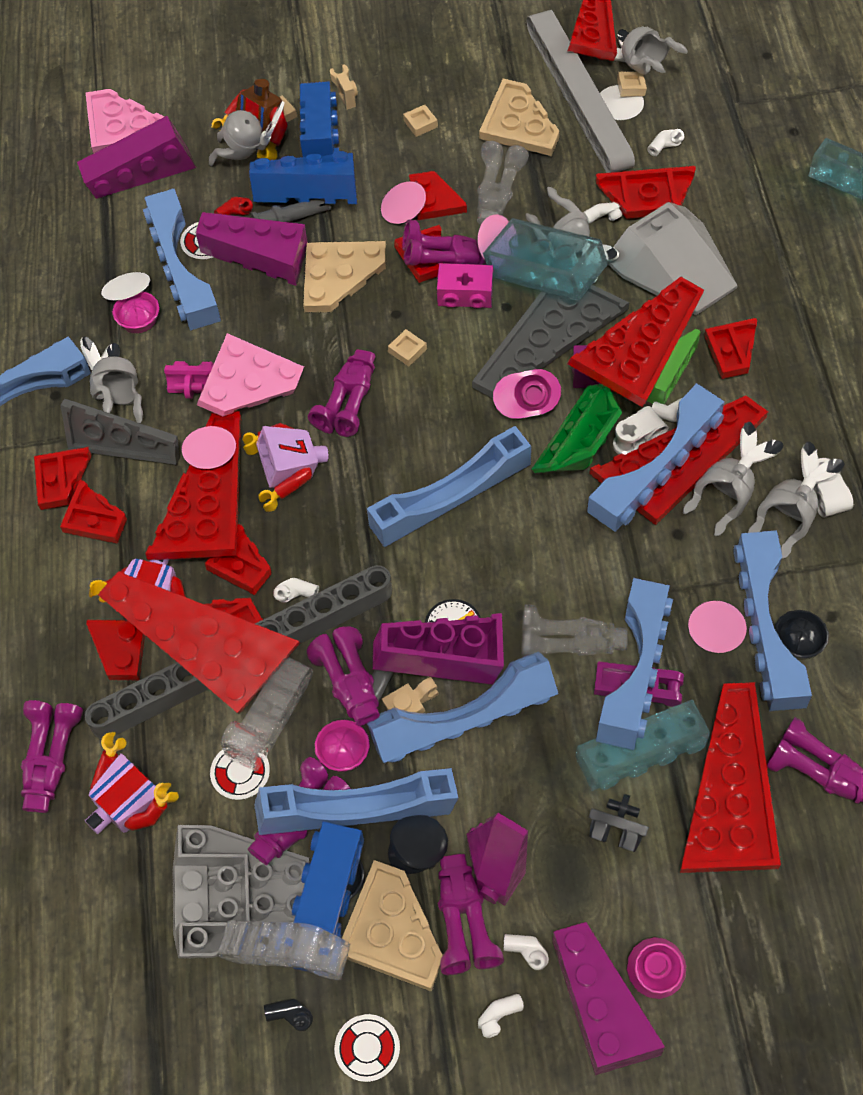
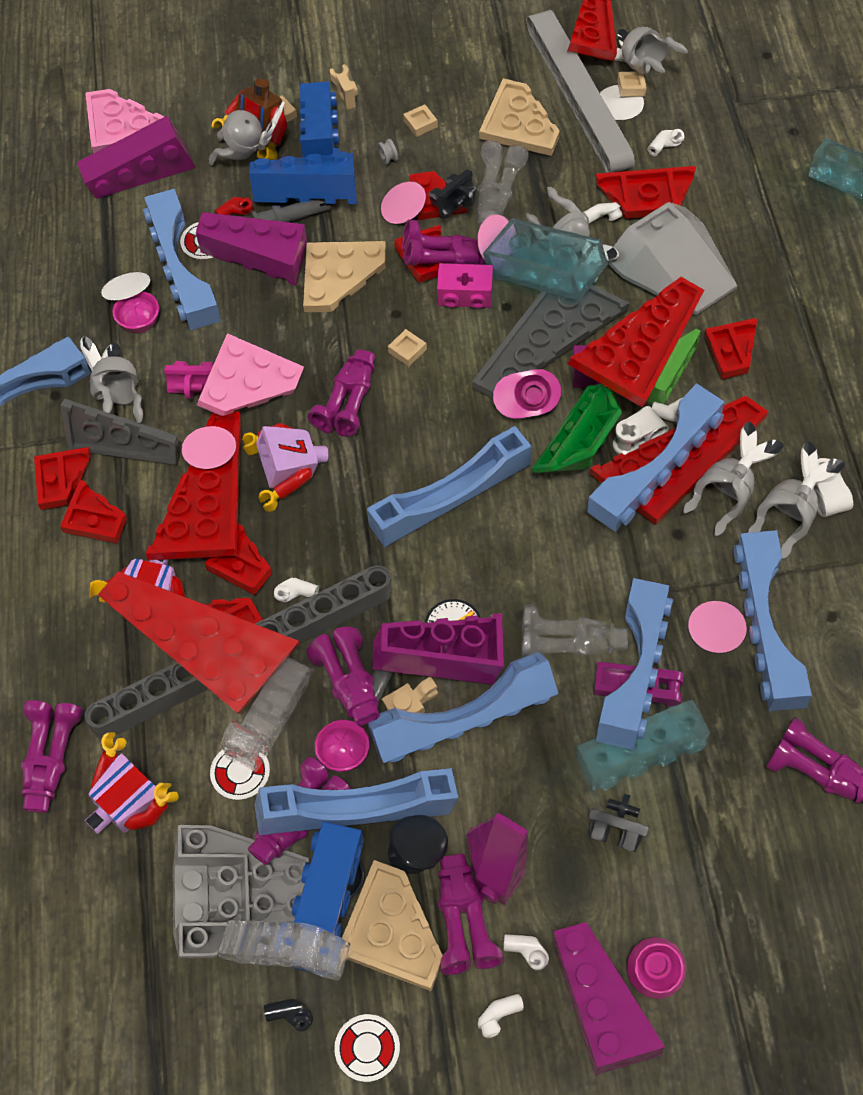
(119, 647): red wing -> none
(387, 151): none -> light grey bush
(457, 193): none -> black hips
(734, 806): red wing -> none
(802, 633): black hat -> none

